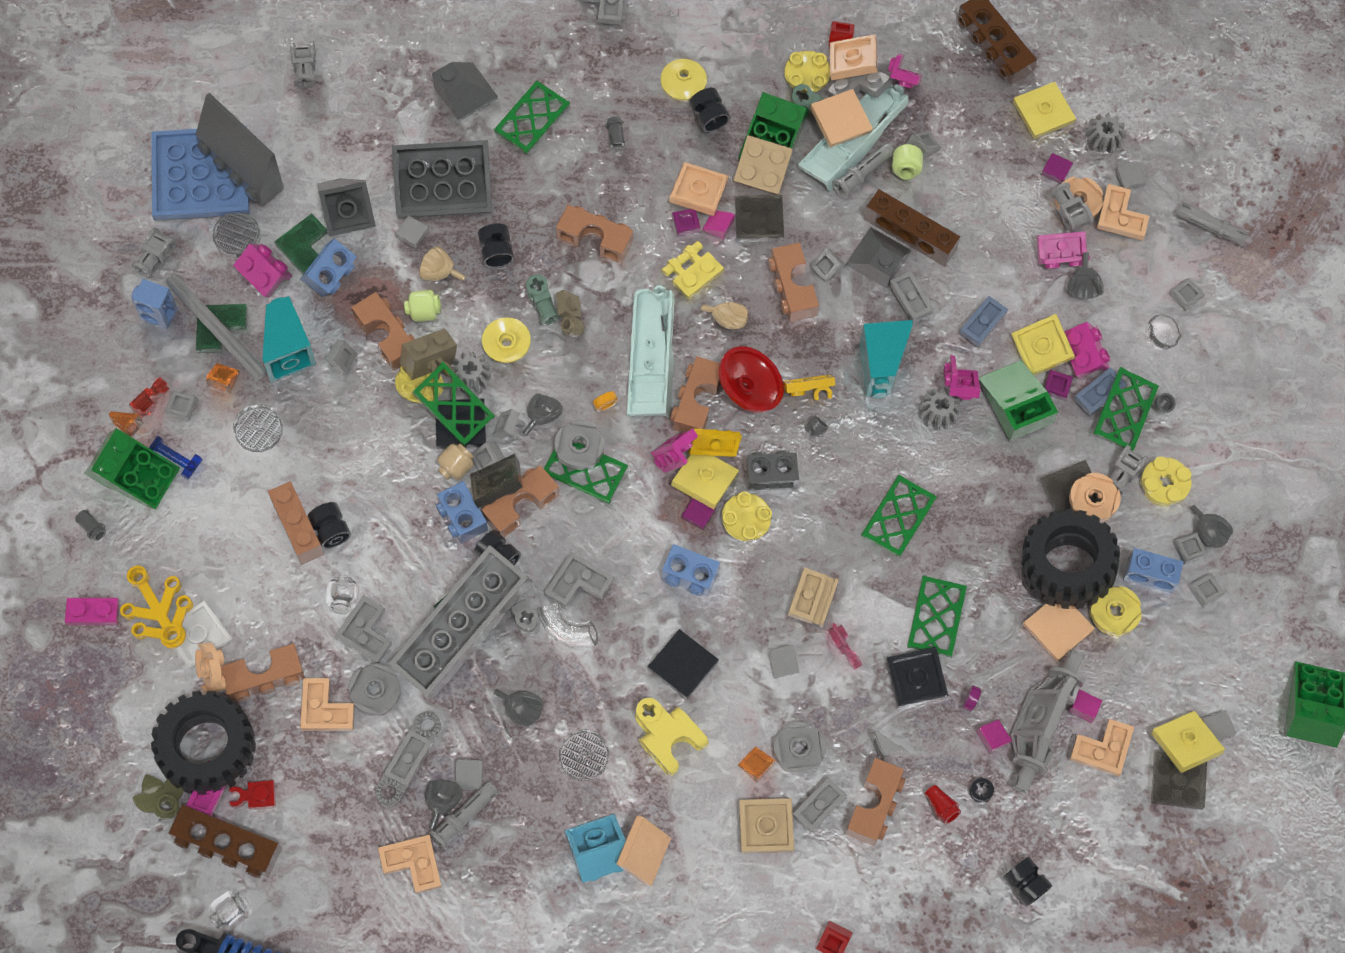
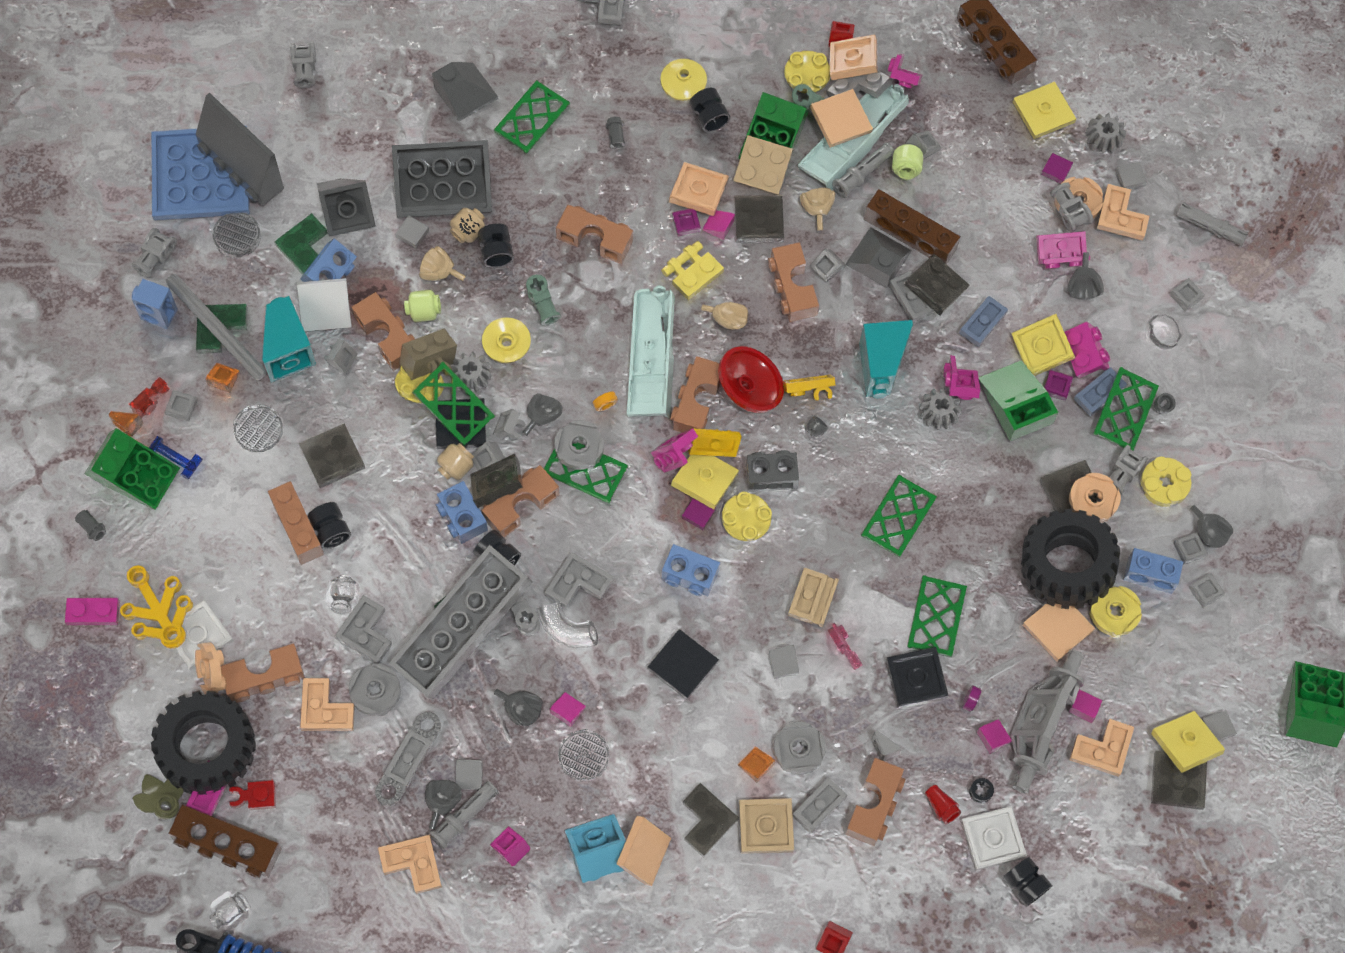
(262, 268): dark pink bracket -> none
(324, 304): none -> white tile
(332, 455): none -> clear smoke plate
(466, 225): none -> tan head
(510, 846): none -> dark pink slope
(567, 709): none -> dark pink slope
(569, 308): dark tan plate -> none
(664, 731): light yellow piece -> none
(714, 817): none -> clear smoke plate
(818, 203): none -> tan piece
(936, 284): none -> clear smoke plate
(993, 838): none -> white tile

